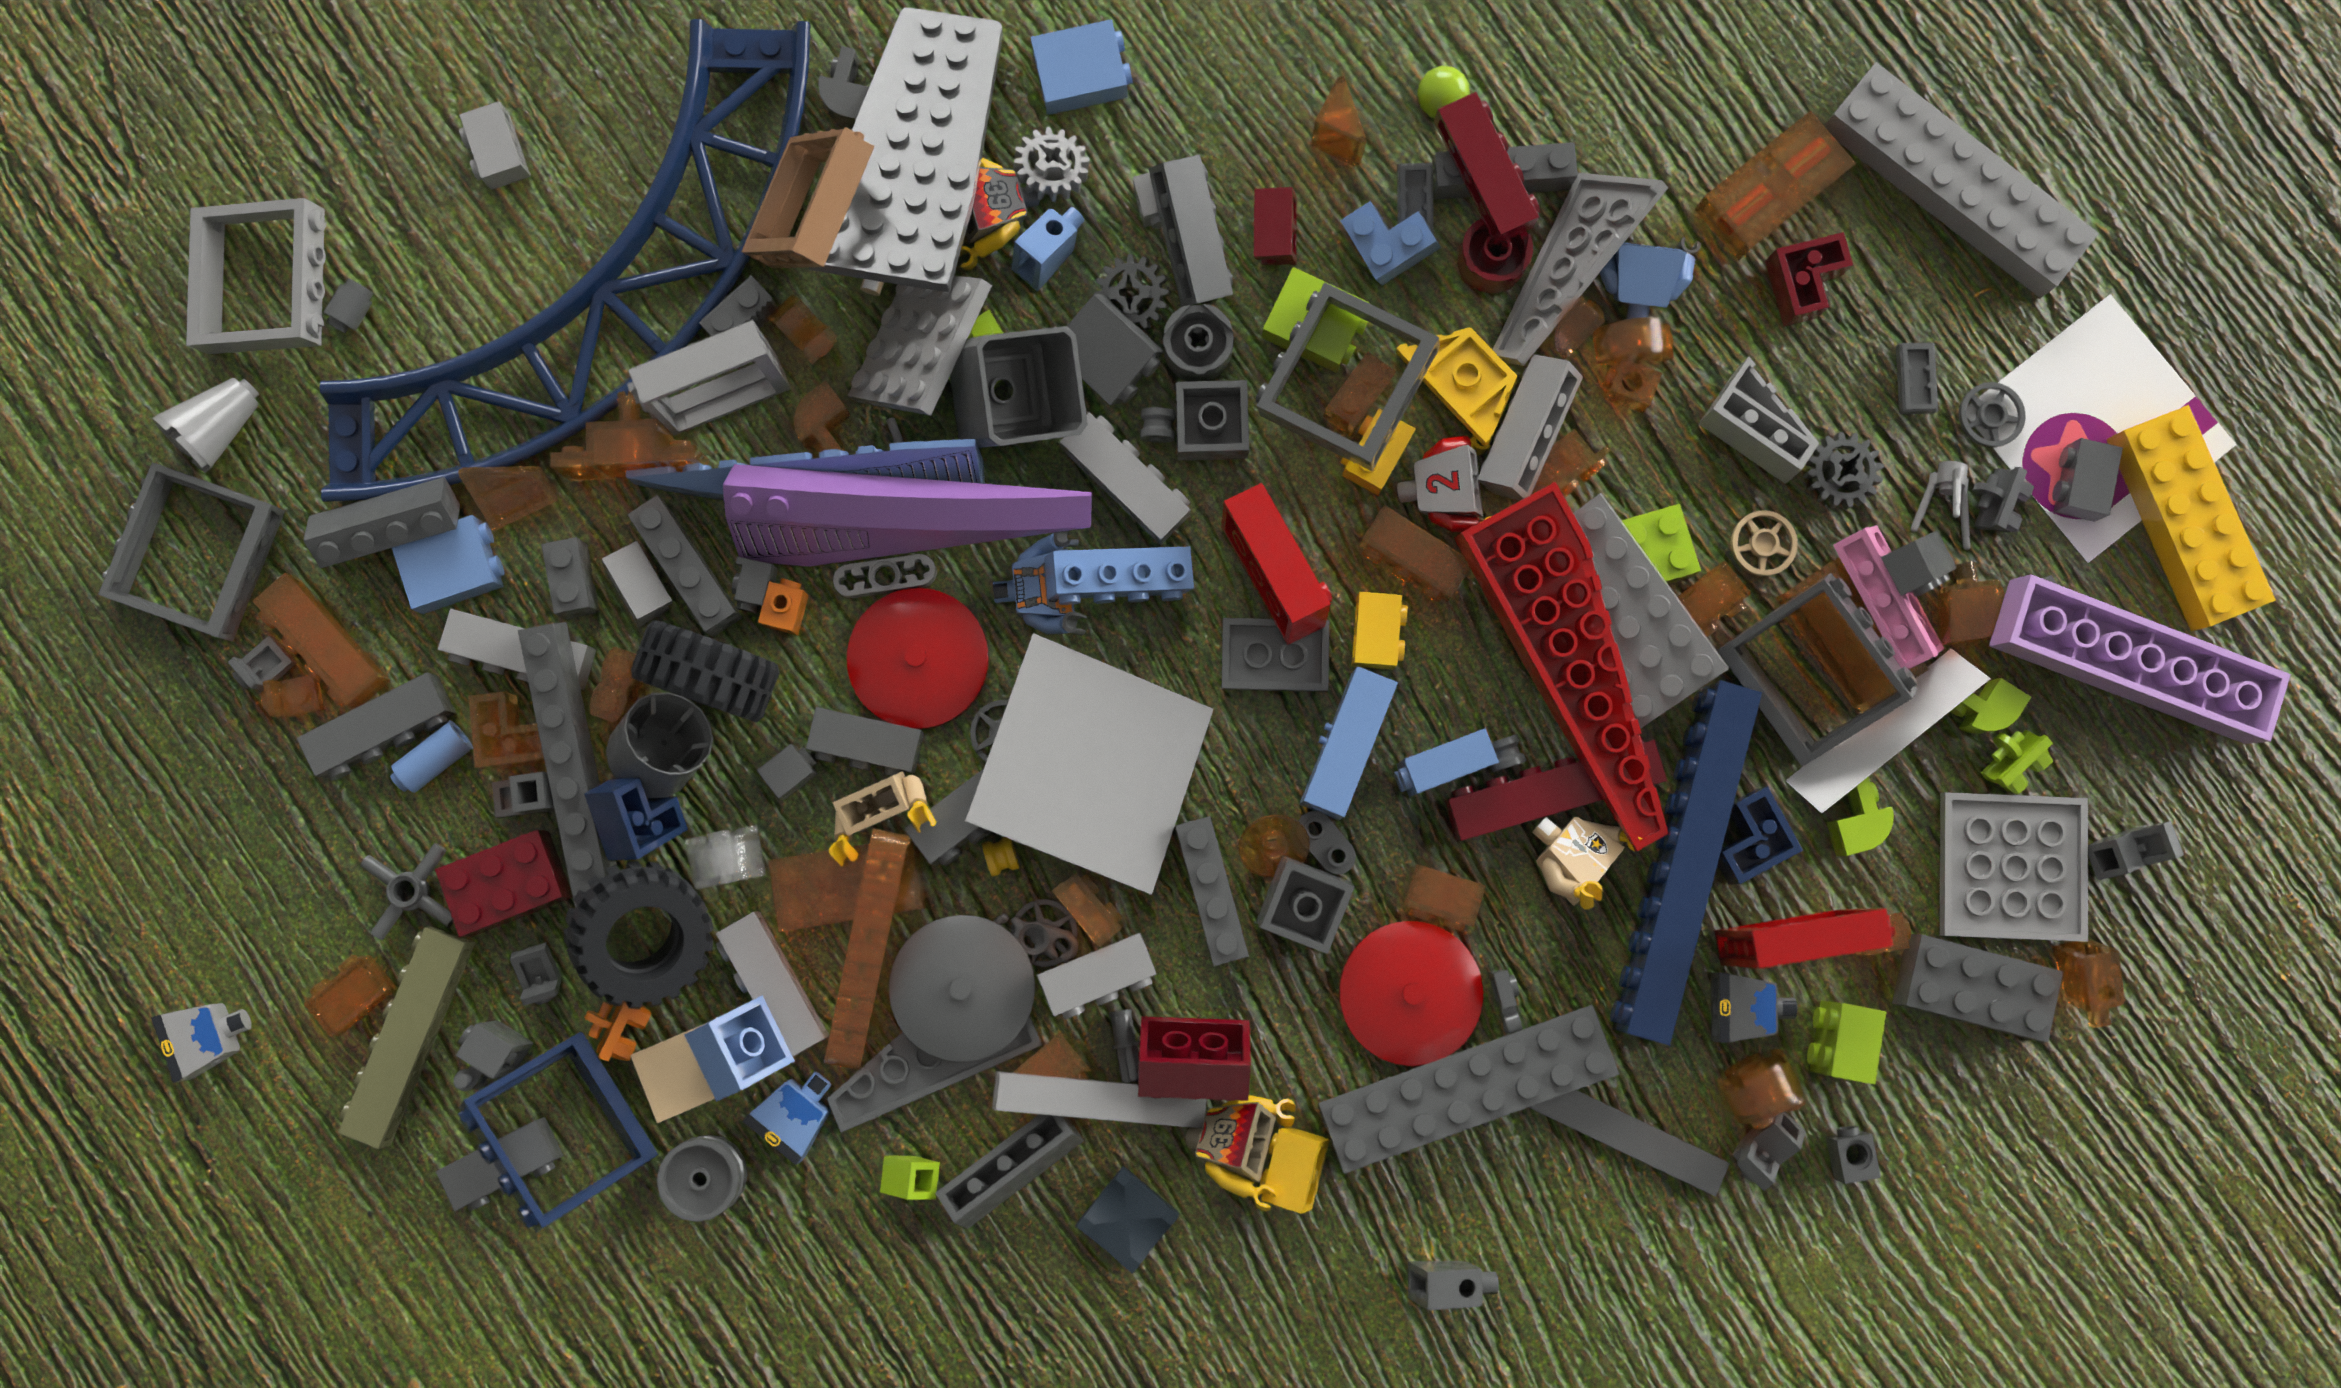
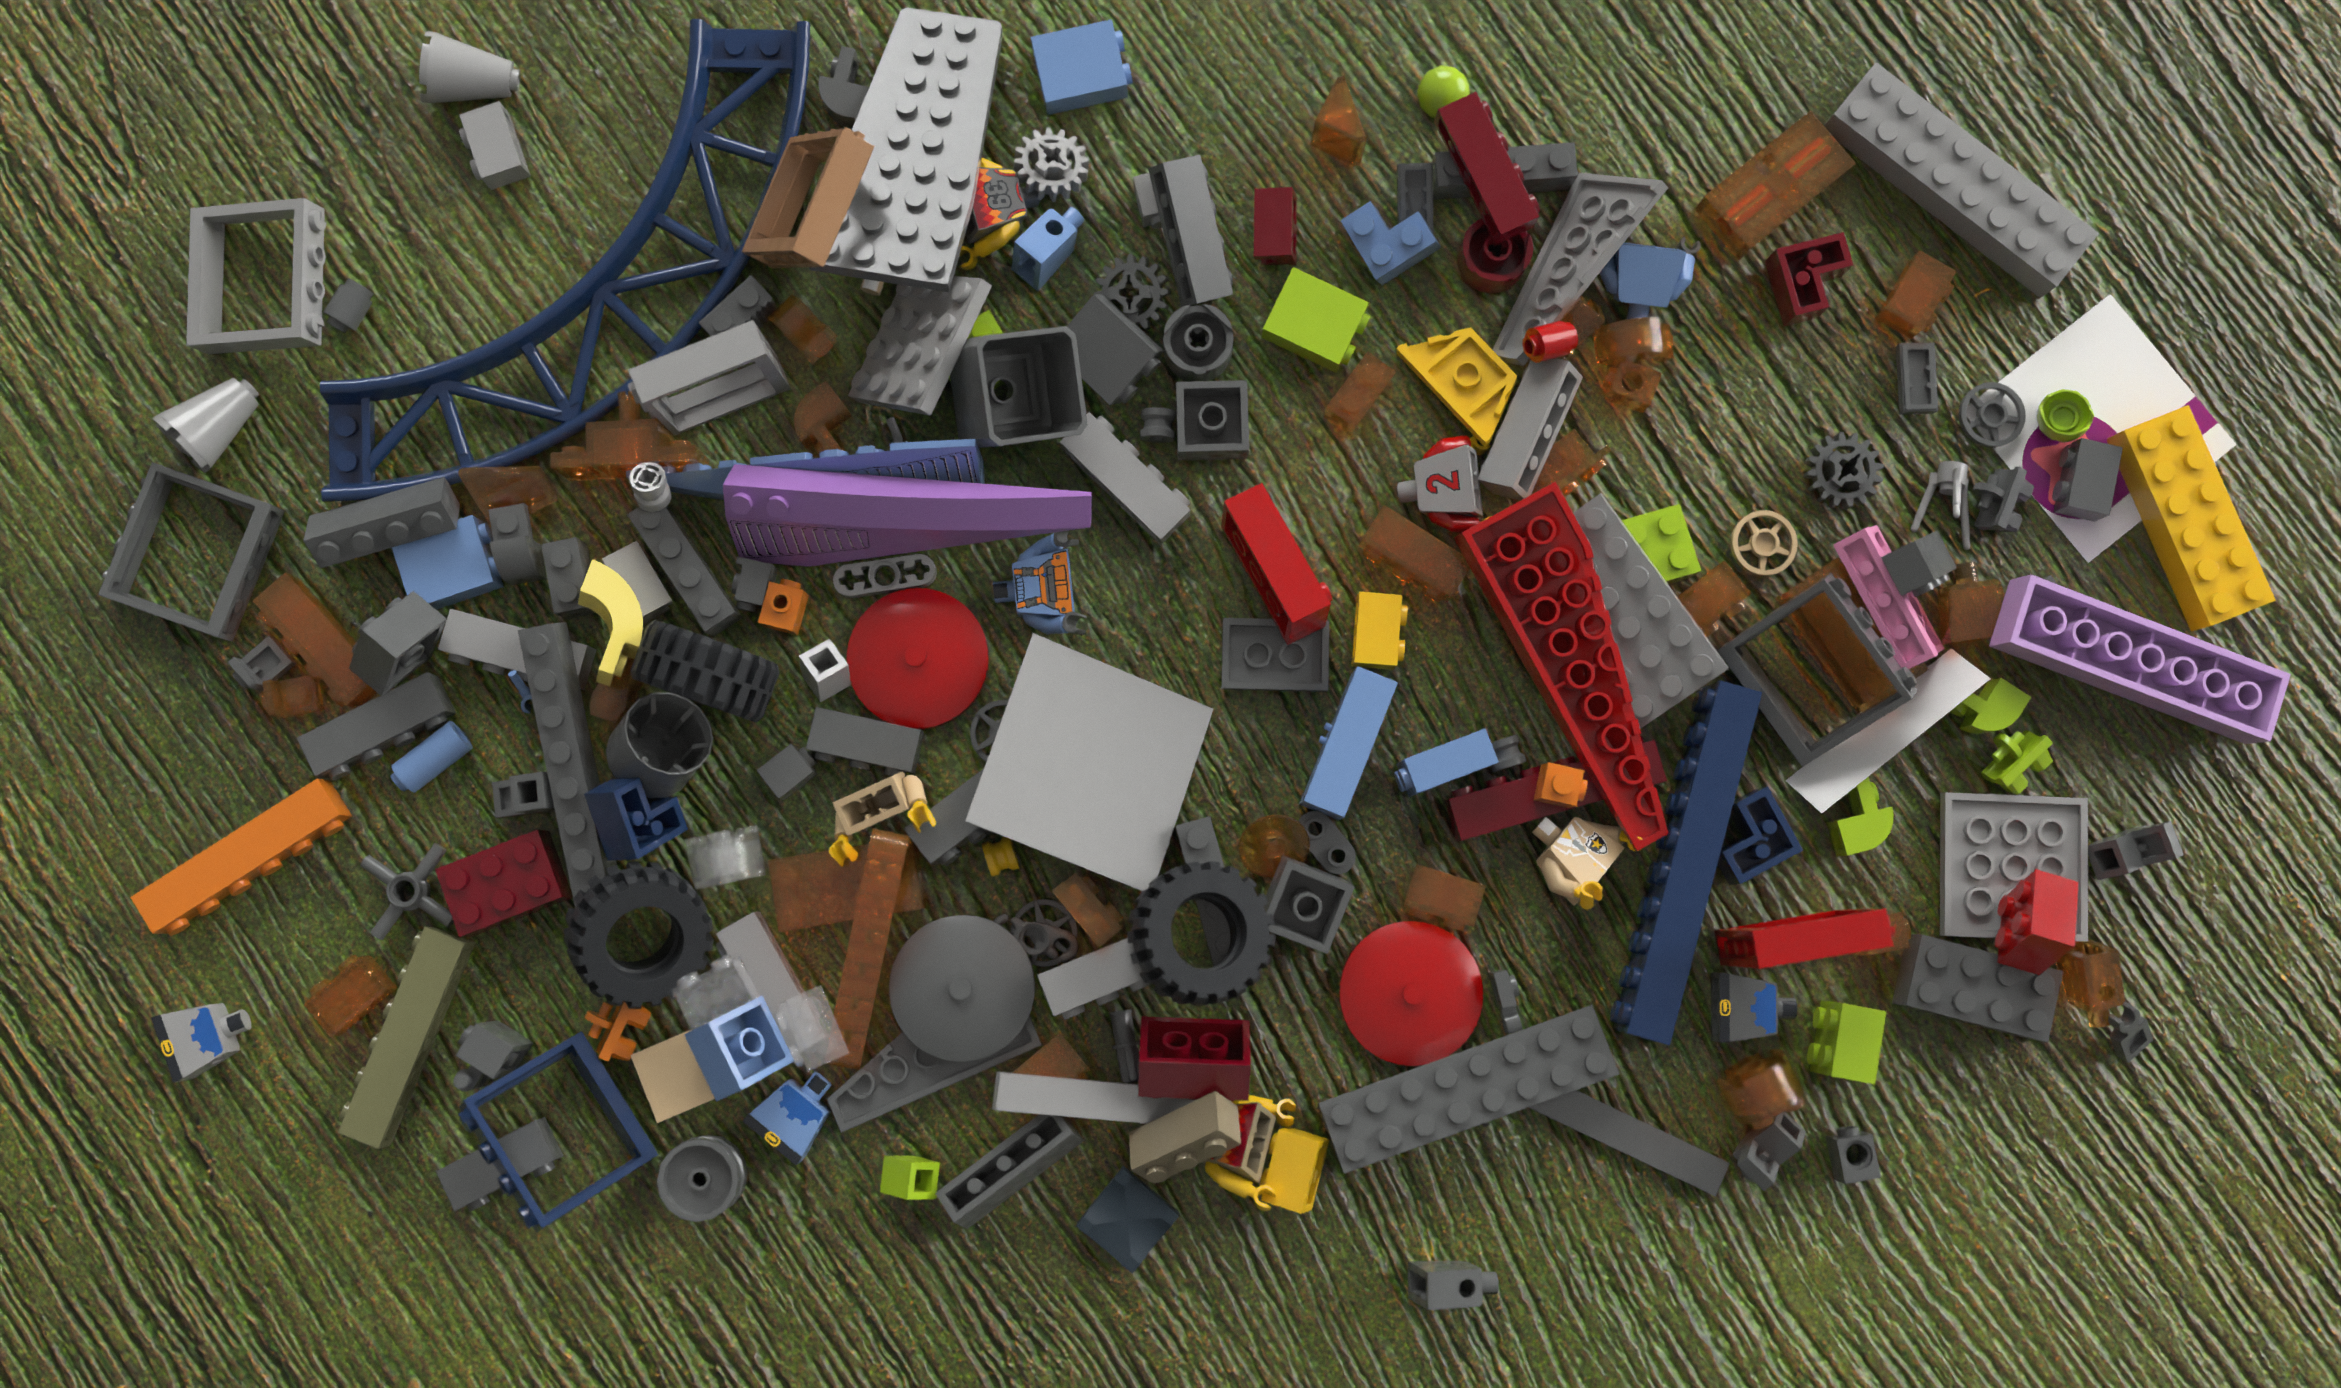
(241, 857): none -> orange brick
(396, 642): none -> dark grey brick
(463, 72): none -> light grey cone
(498, 736): clear orange brick -> none
(513, 548): none -> dark grey brick
(523, 690): none -> medium blue hand
(536, 974): dark grey bracket -> none
(617, 605): none -> light yellow arch
(650, 486): none -> light grey wheel
(715, 991): none -> clear bracket
(811, 1029): none -> clear bracket
(825, 670): none -> light grey brick
(1118, 573): medium blue brick -> none
(1184, 1138): none -> dark tan brick
(1246, 923): none -> black tyre
(1370, 453): dark grey window -> none
(1376, 480): yellow brick -> none
(1550, 341): none -> red brick
(1560, 785): none -> orange brick
(1759, 425): light grey wedge -> none
(1916, 294): none -> clear orange brick
(2037, 922): none -> red brick
(2064, 415): none -> lime hair
(2130, 1033): none -> dark grey plate

